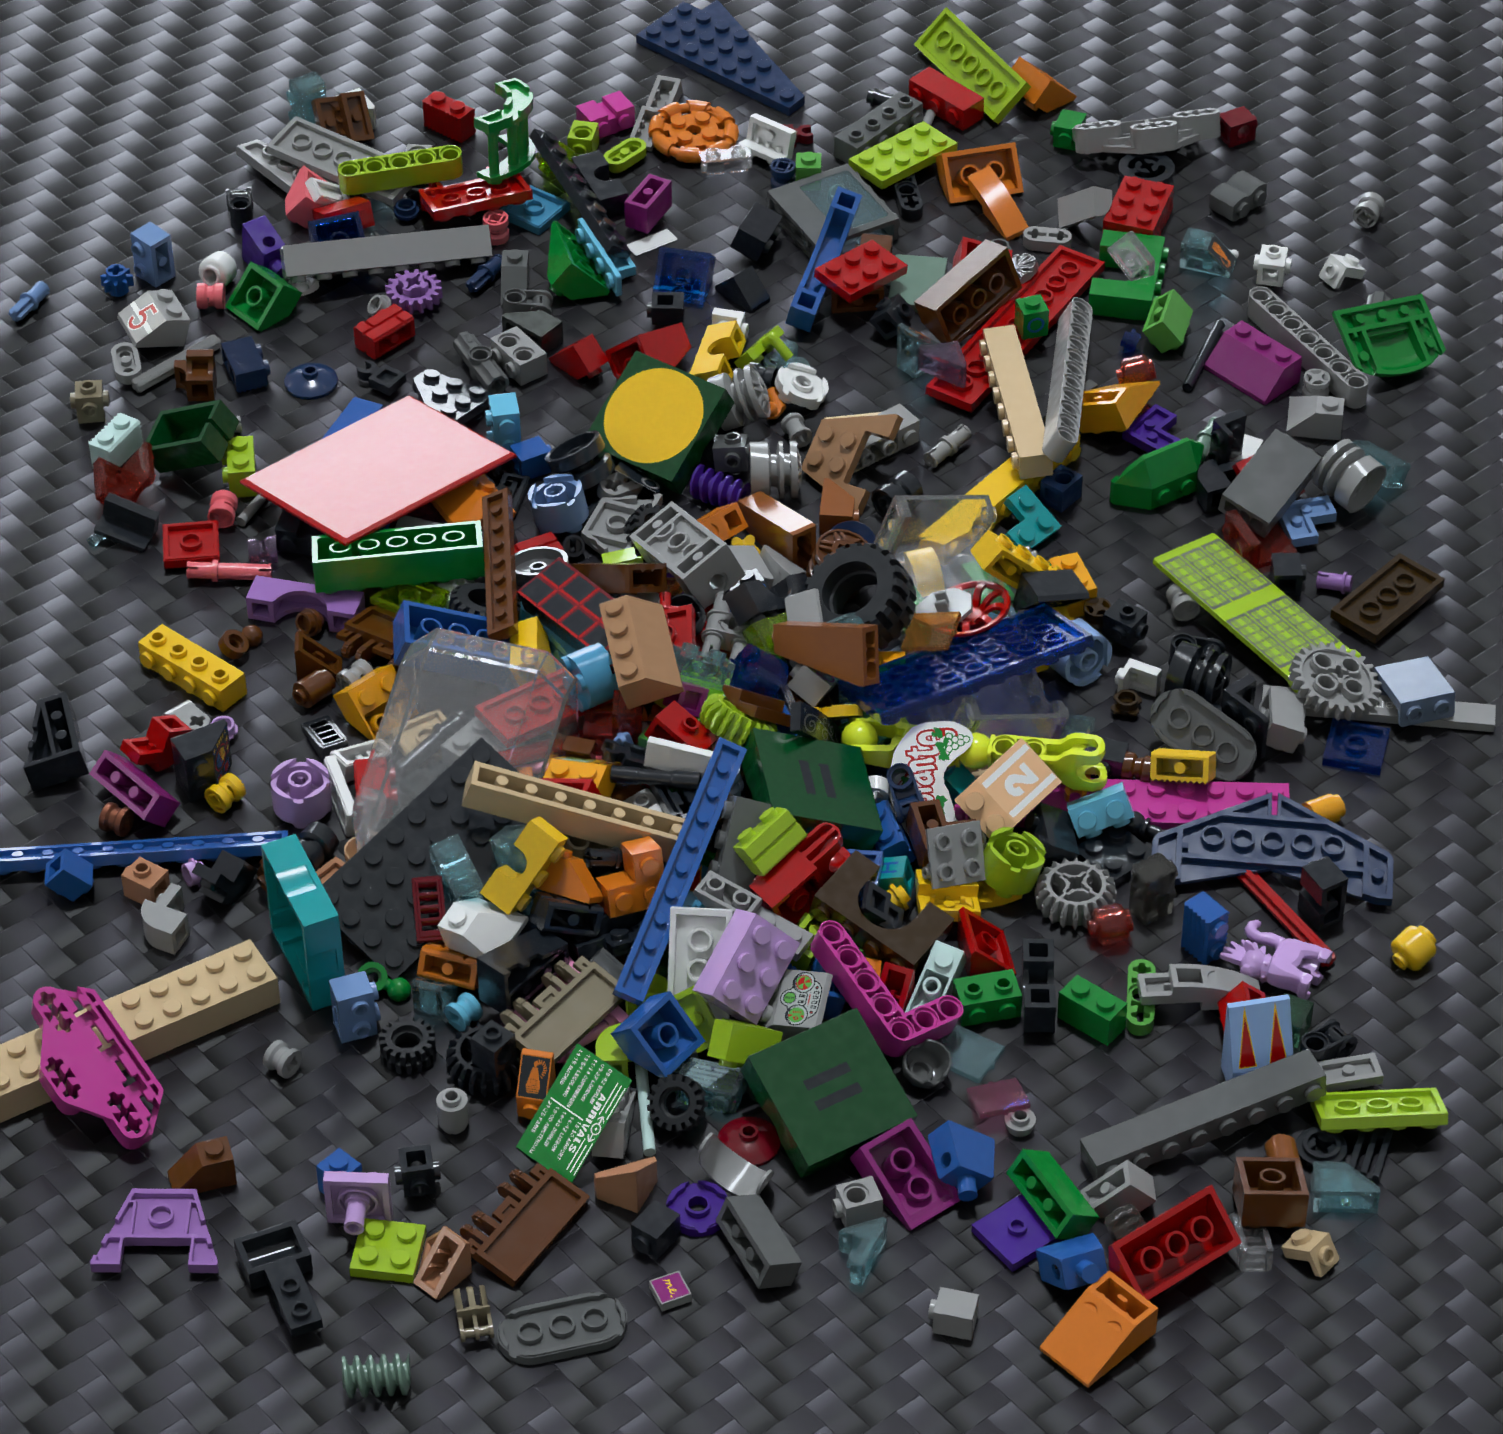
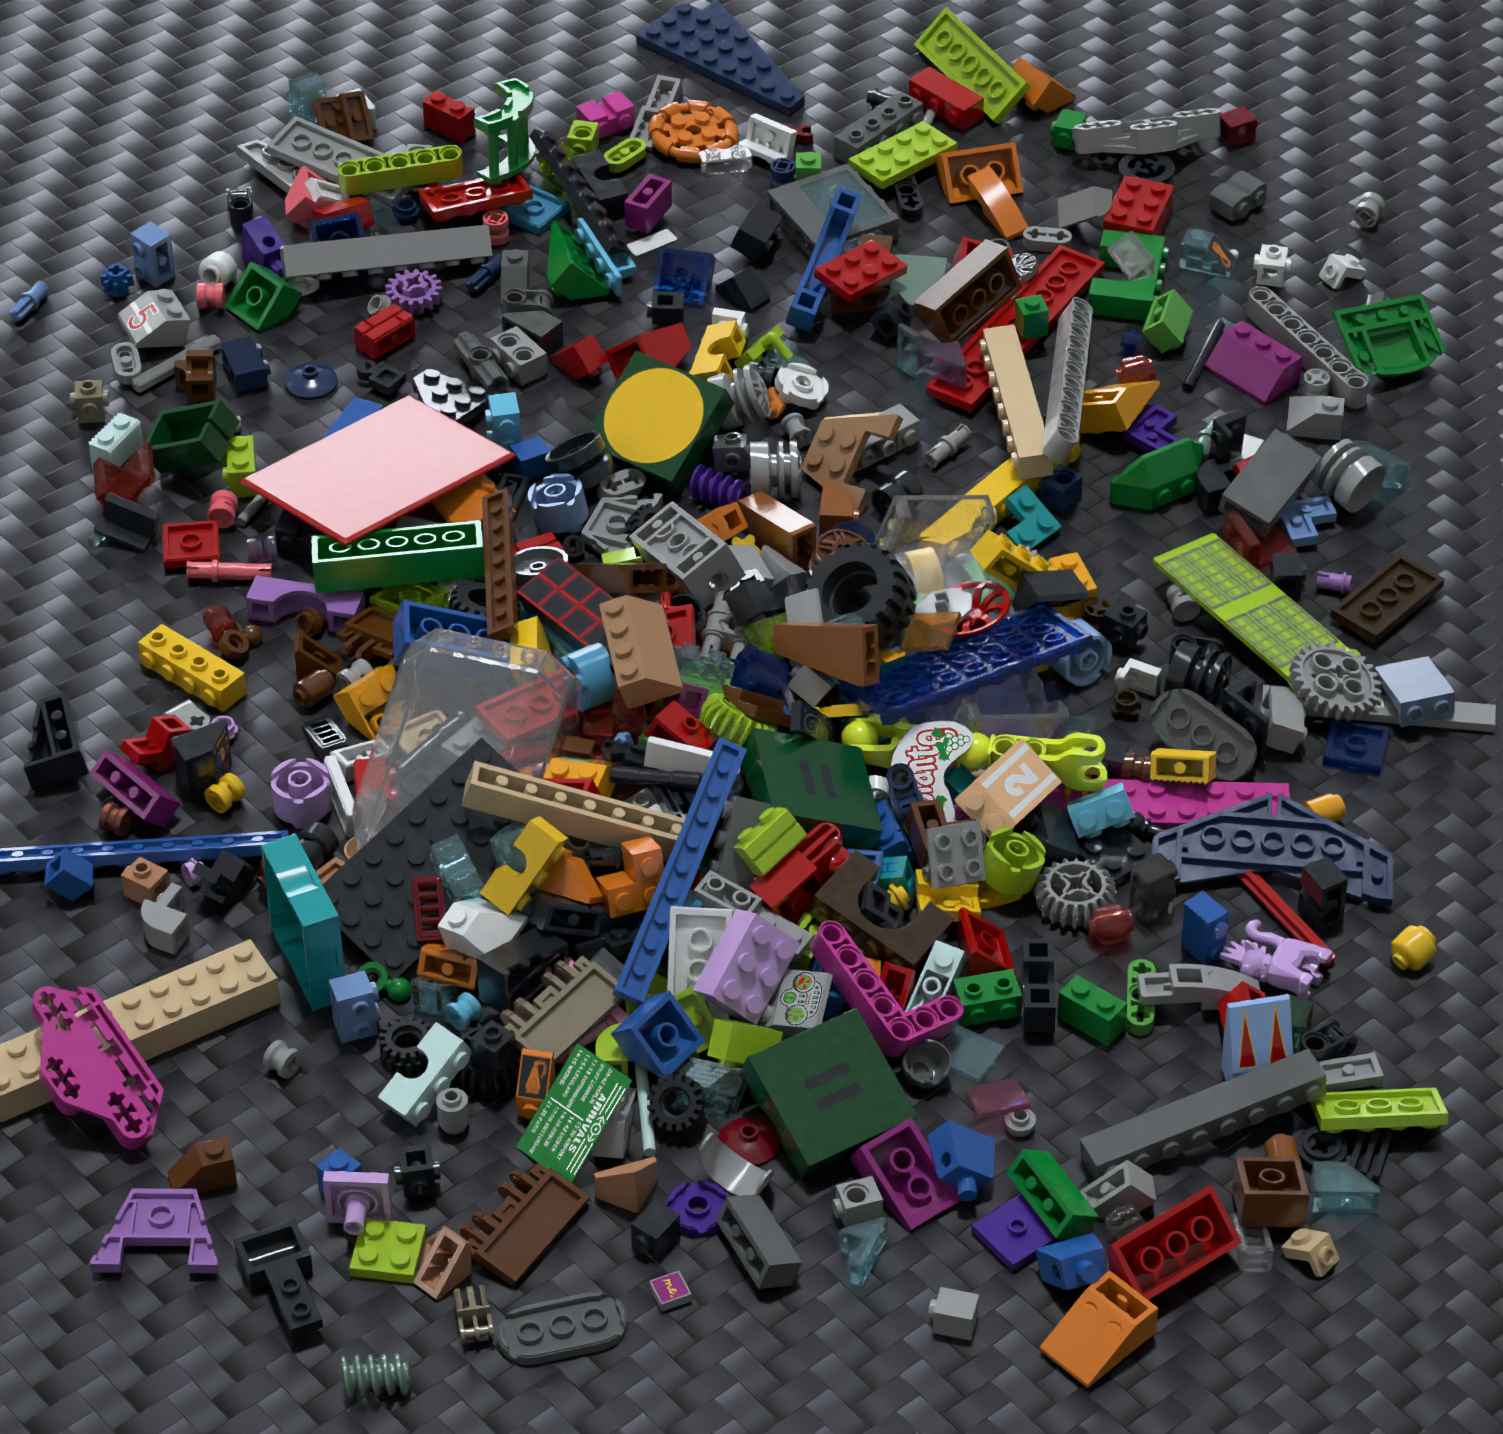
(218, 620): none -> clear red wheel
(416, 1096): none -> light aqua arch
(639, 477): black sticker -> none

